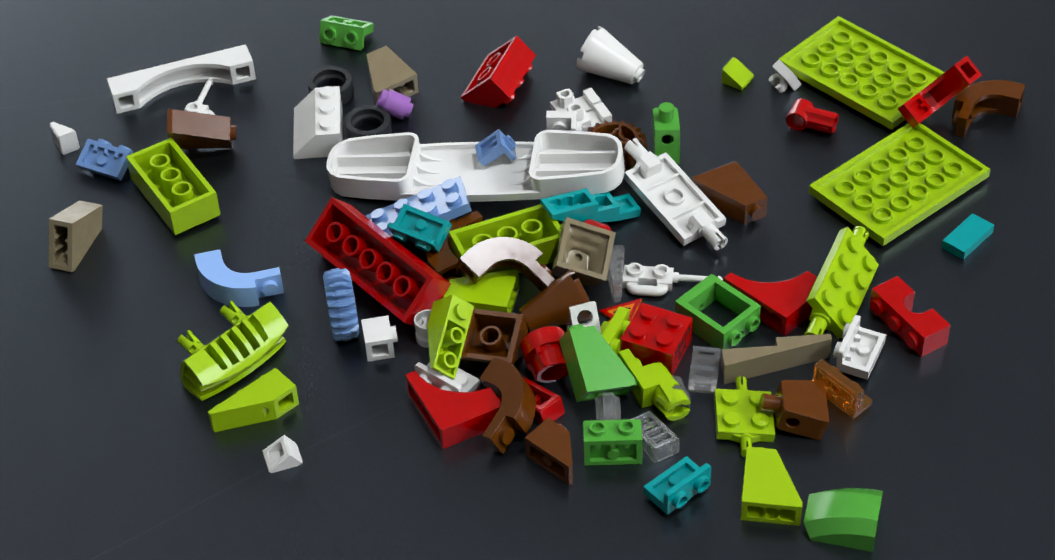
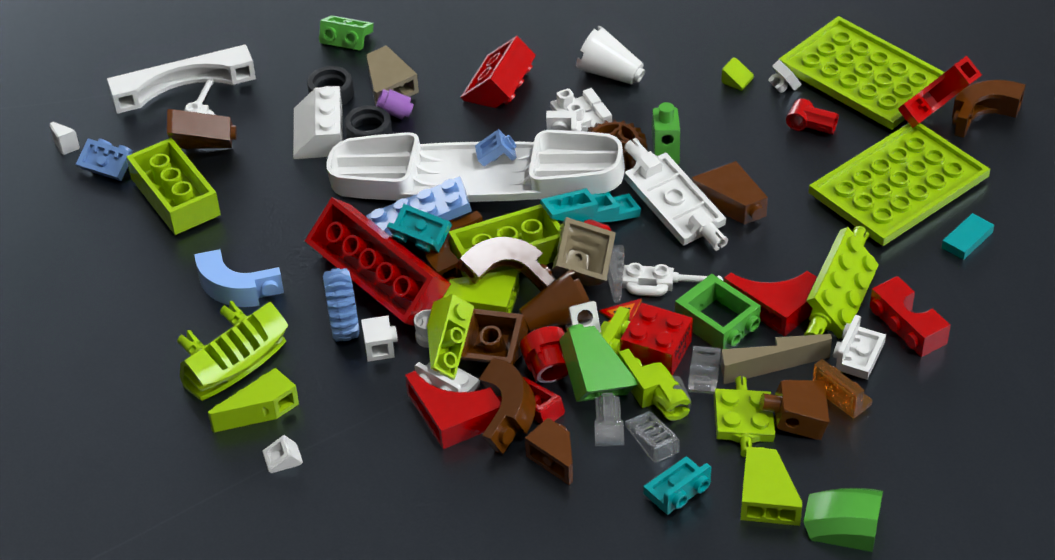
(73, 234): dark tan slope -> none
(612, 442): bright green bracket -> none

